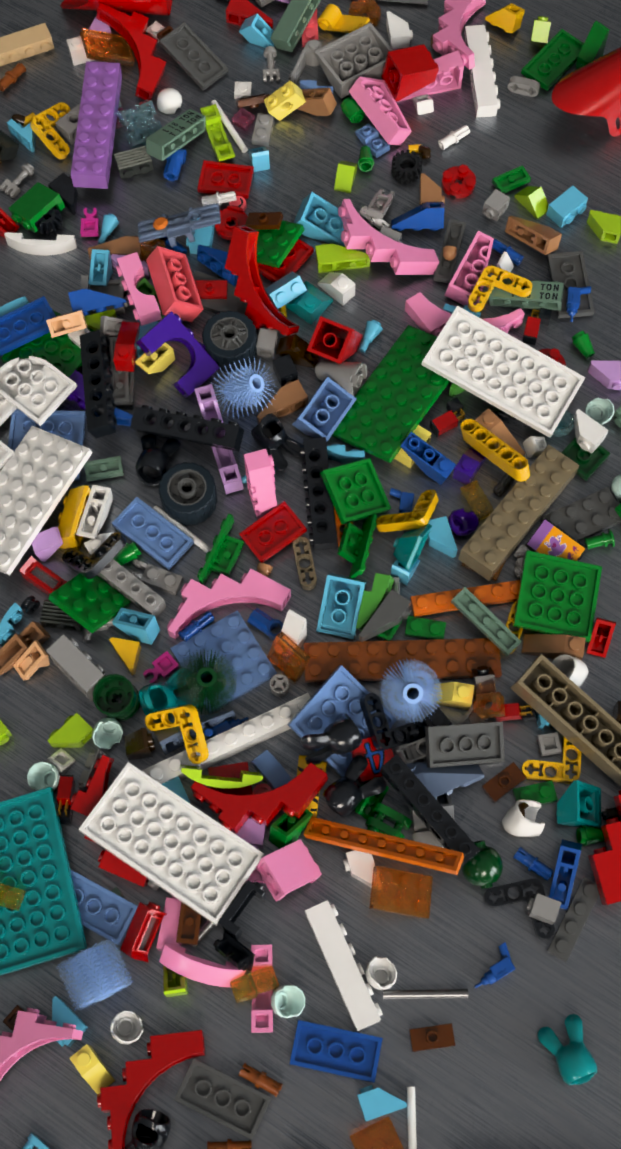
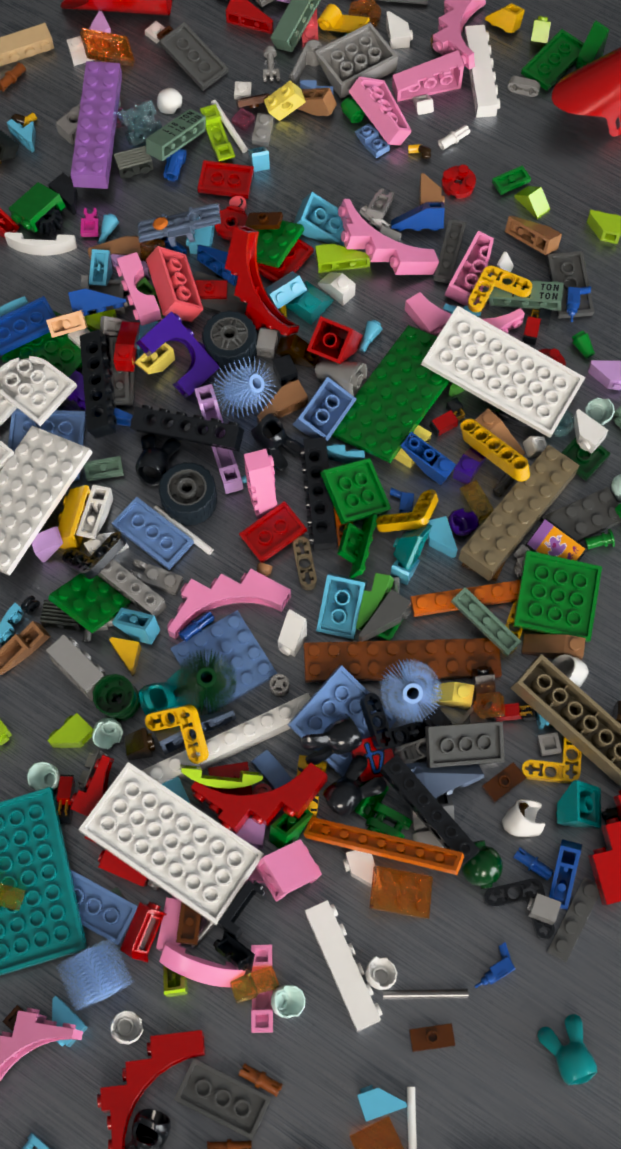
(12, 188): light grey hinge -> none
(31, 660): light nougat slope -> none
(41, 576): red window -> none
(47, 125): yellow beam -> none
(61, 760): white slope -> none
(92, 1068): light yellow slope -> none
(127, 553): green cone -> none
(133, 30): red arch -> none
(163, 666): dark pink plate -> none
(219, 198): white axle -> none
(222, 727): blue piece -> none
(223, 554): green bracket -> none
(257, 31): medium azure slope -> none
(264, 623): blue piece -> none
(288, 657): clear orange plate -> none
(336, 1051): blue plate -> none
(345, 176): lime slope -> none
(365, 159): green cone -> none
(406, 158): black tyre -> none
(409, 70): red slope -> none
(424, 628): green plate -> none
(449, 252): medium nougat hinge -> none
(495, 205): light grey brick -> none
(515, 257): blue axle -> none
(540, 792): green plate -> none
(567, 206): medium azure brick -> none
(589, 835): green cone -> none
(601, 637): red slope -> none

